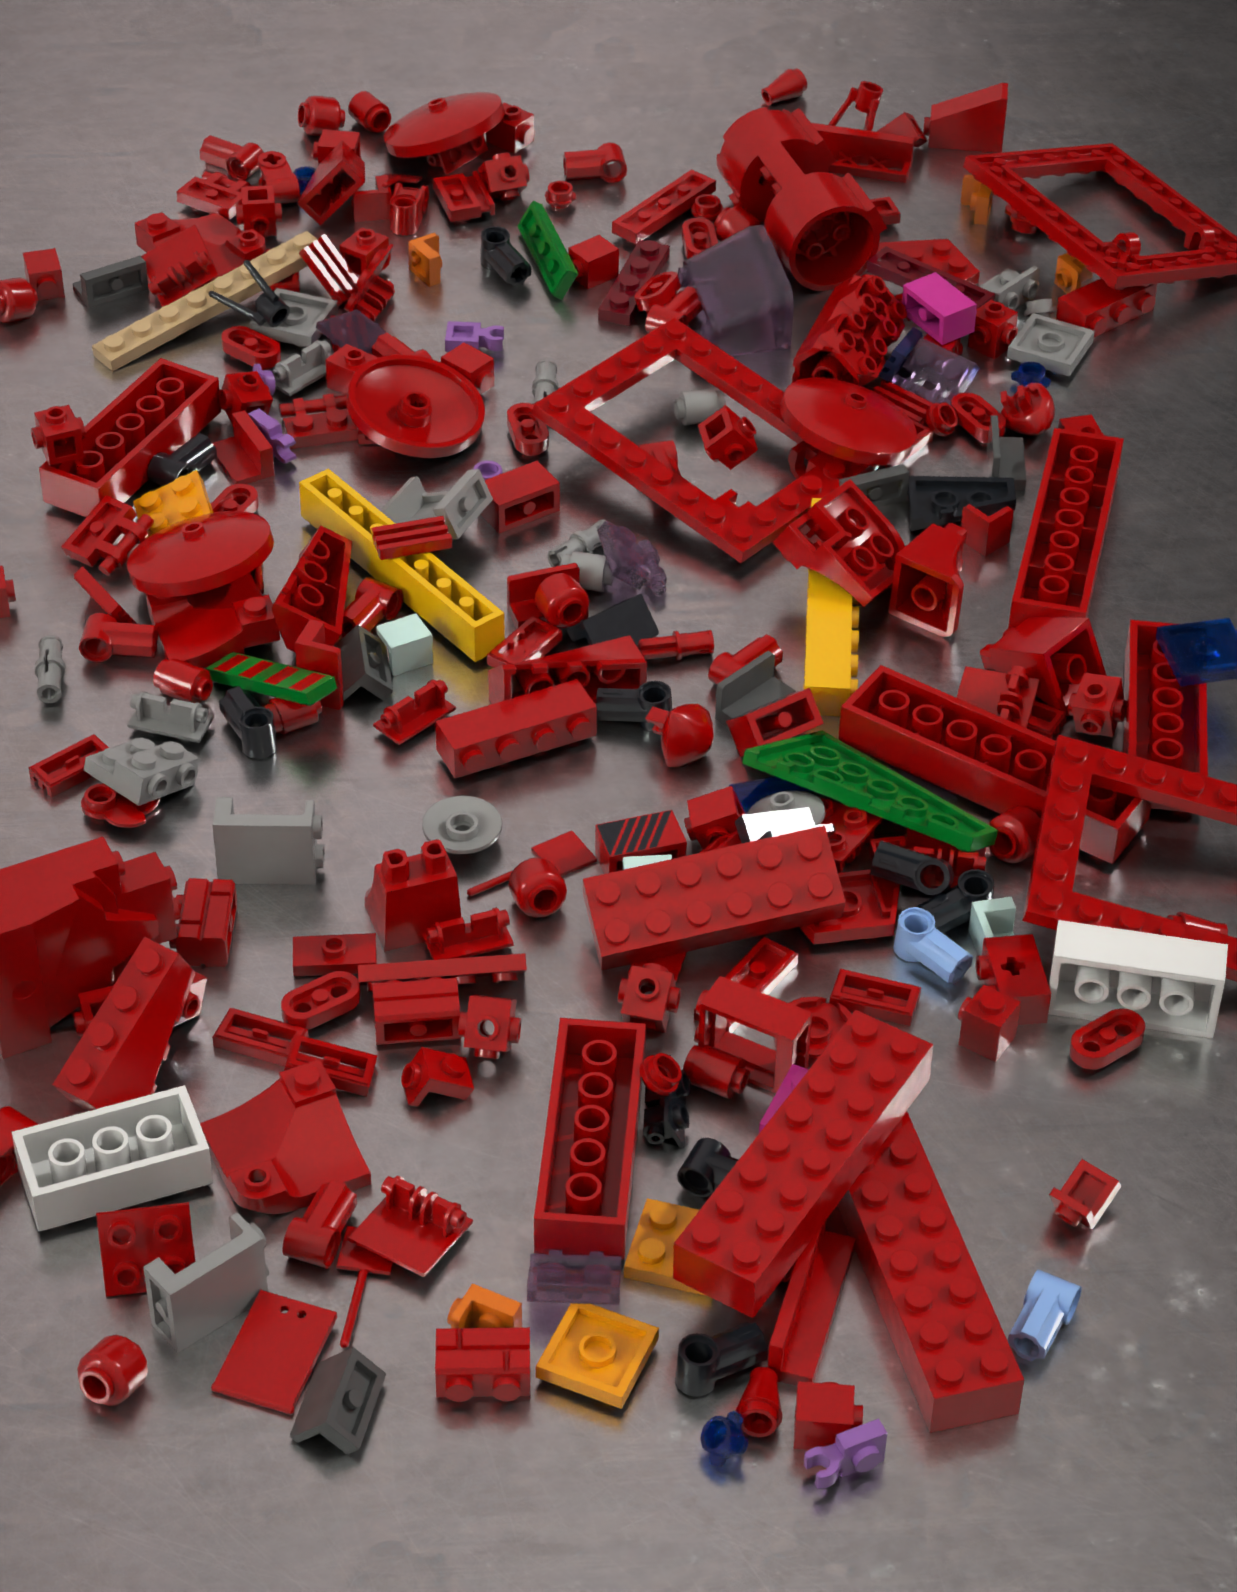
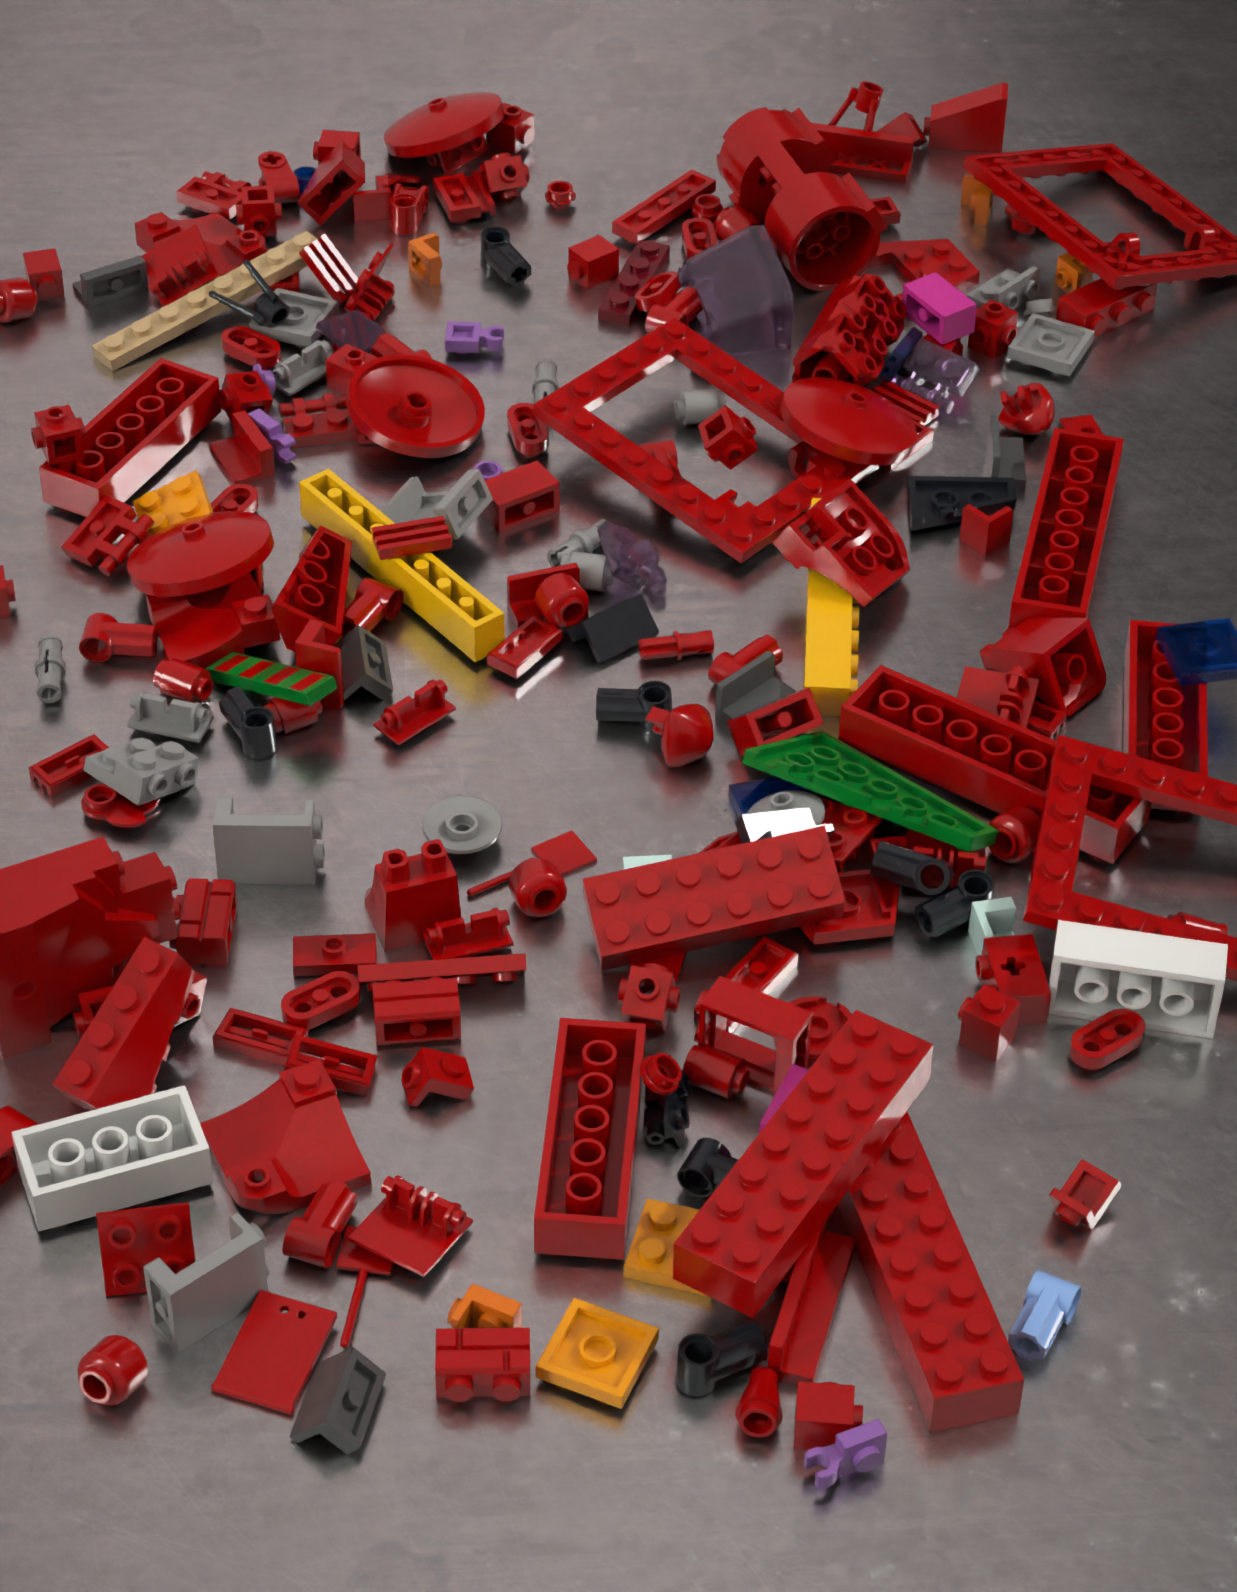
(102, 597): red tile -> none
(189, 457): black piece -> none
(237, 160): red piece -> none
(320, 114): red head -> none
(361, 248): red brick -> none
(369, 112): red brick -> none
(407, 643): light aqua panel -> none
(473, 365): red brick -> none
(498, 1011): red brick -> none
(516, 728): red brick -> none
(547, 250): green tile -> none
(574, 1278): clear purple plate -> none
(594, 164): red piece -> none
(596, 666): red wedge -> none
(638, 836): red brick -> none
(713, 815): red brick -> none
(723, 1438): clear blue plate -> none
(785, 87): red cone -> none
(872, 999): red tile -> none
(884, 485): dark grey panel -> none
(902, 269): dark red plate -> none
(921, 942): light blue piece -> none
(928, 580): red hips -> none
(941, 418): red plate -> none
(975, 415): red plate -> none
(1031, 372): clear blue plate -> none
(1100, 712): red brick -> none

